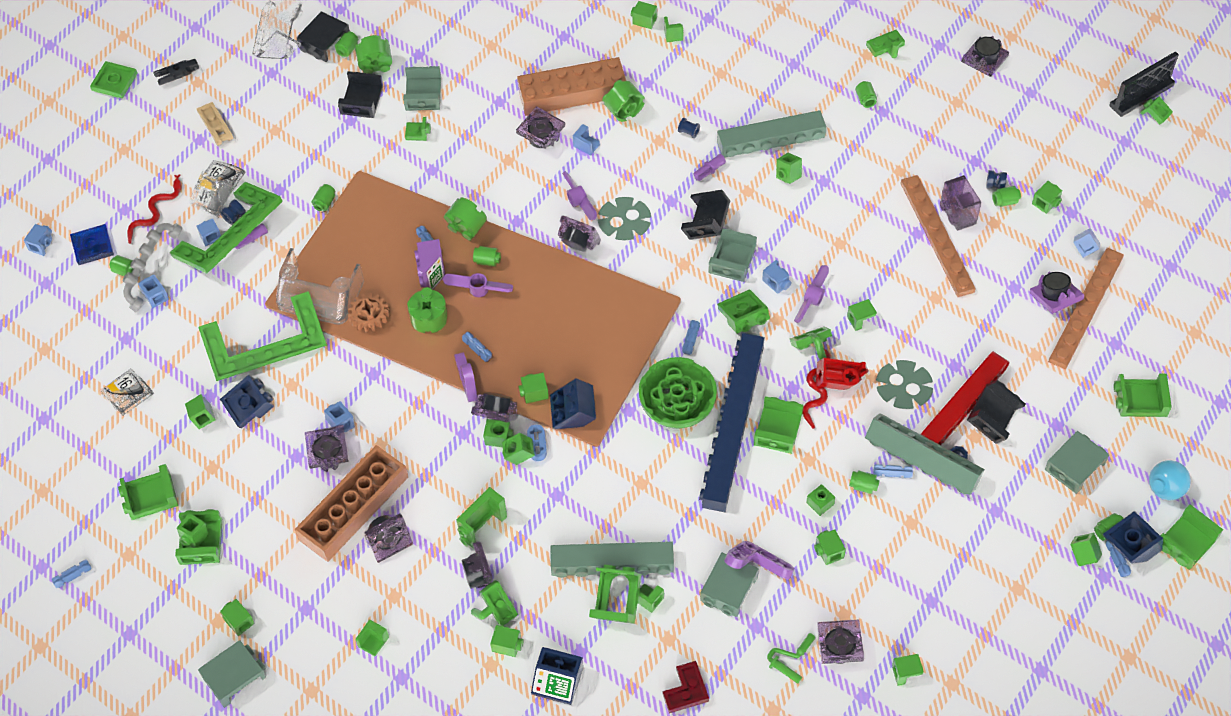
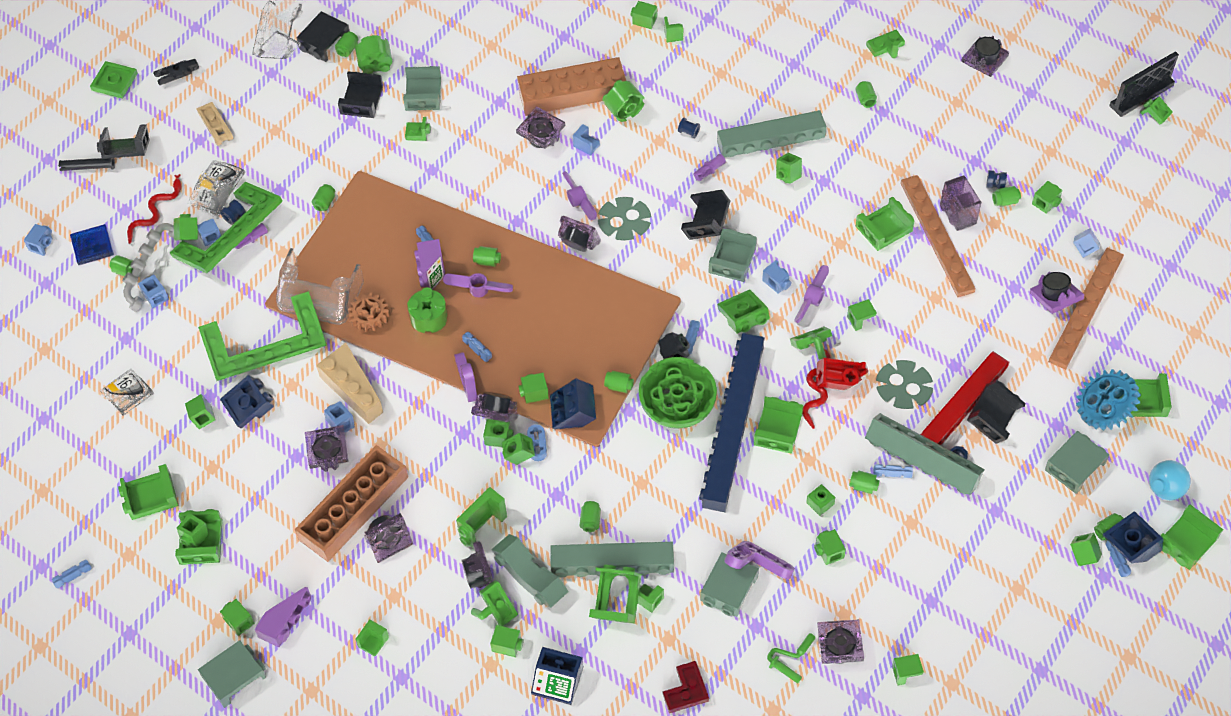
(84, 164): none -> black pin
(123, 147): none -> black panel
(185, 228): none -> bright green brick
(279, 620): none -> medium lavender slope
(348, 380): none -> tan wedge
(465, 218): bright green brick -> none
(538, 581): none -> sand green brick
(590, 516): none -> bright green brick
(618, 381): none -> bright green brick
(674, 346): none -> black brick
(885, 224): none -> bright green panel
(1108, 399): none -> dark azure gear

